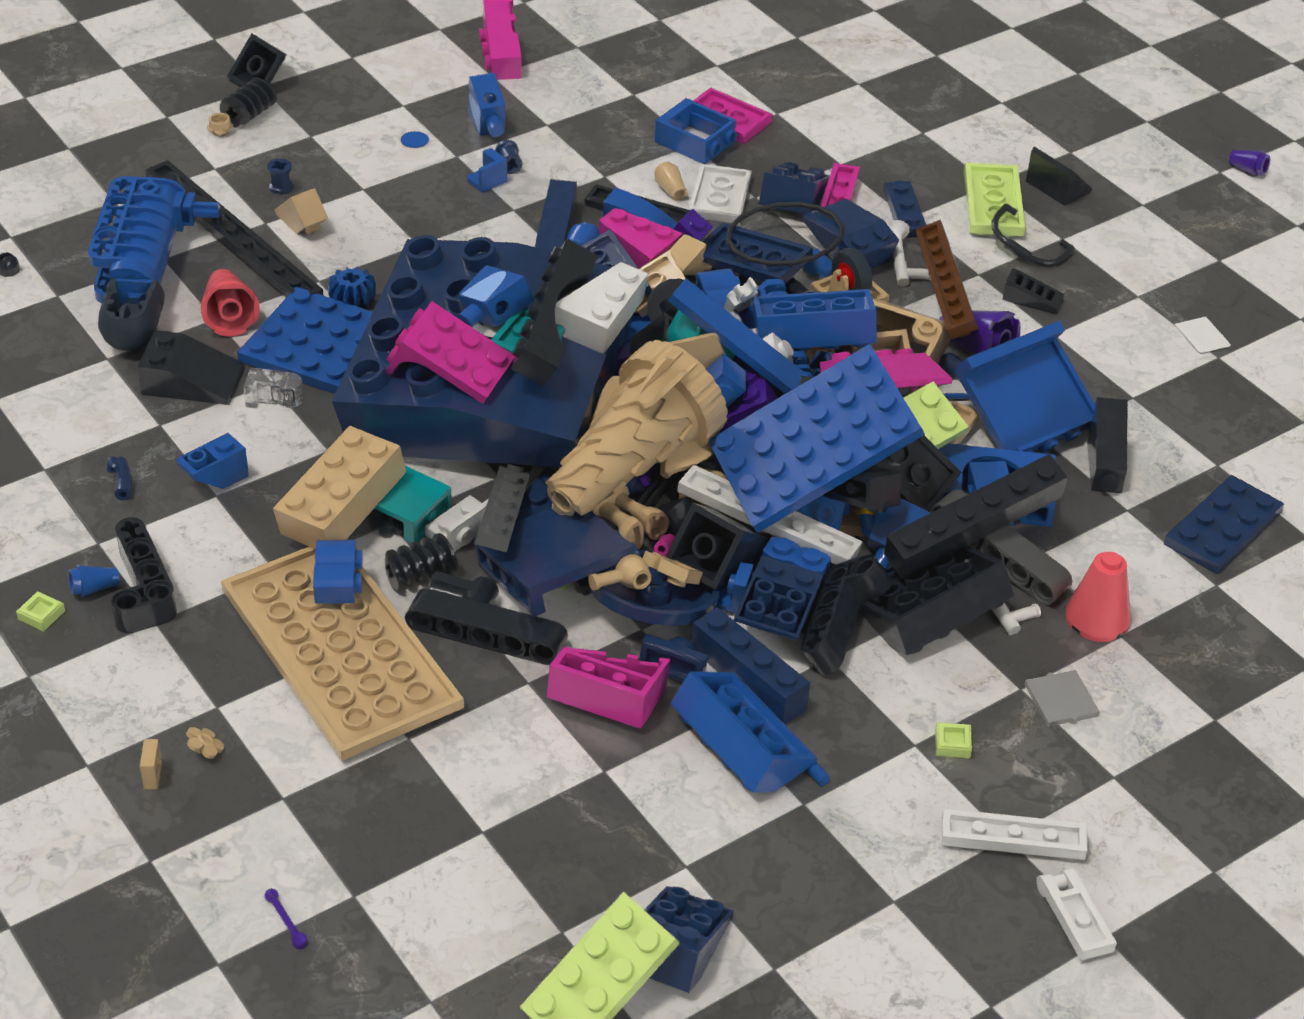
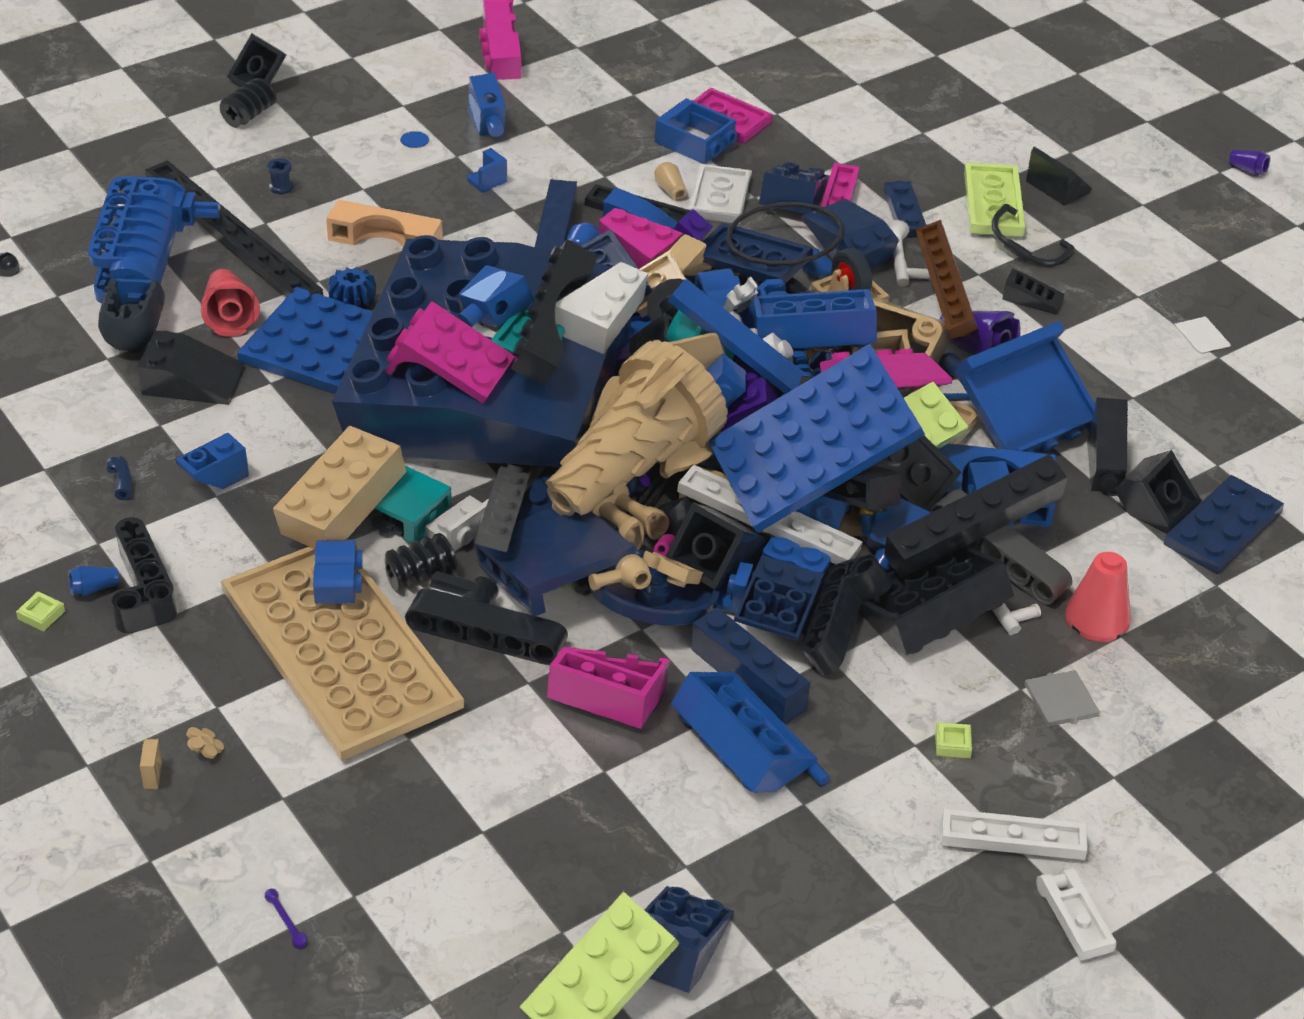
(219, 124): tan plate -> none
(272, 388): clear leg -> none
(303, 212): tan slope -> none
(355, 222): none -> light nougat arch
(510, 151): dark blue bush -> none
(679, 651): dark blue tile -> none
(1158, 492): none -> black slope

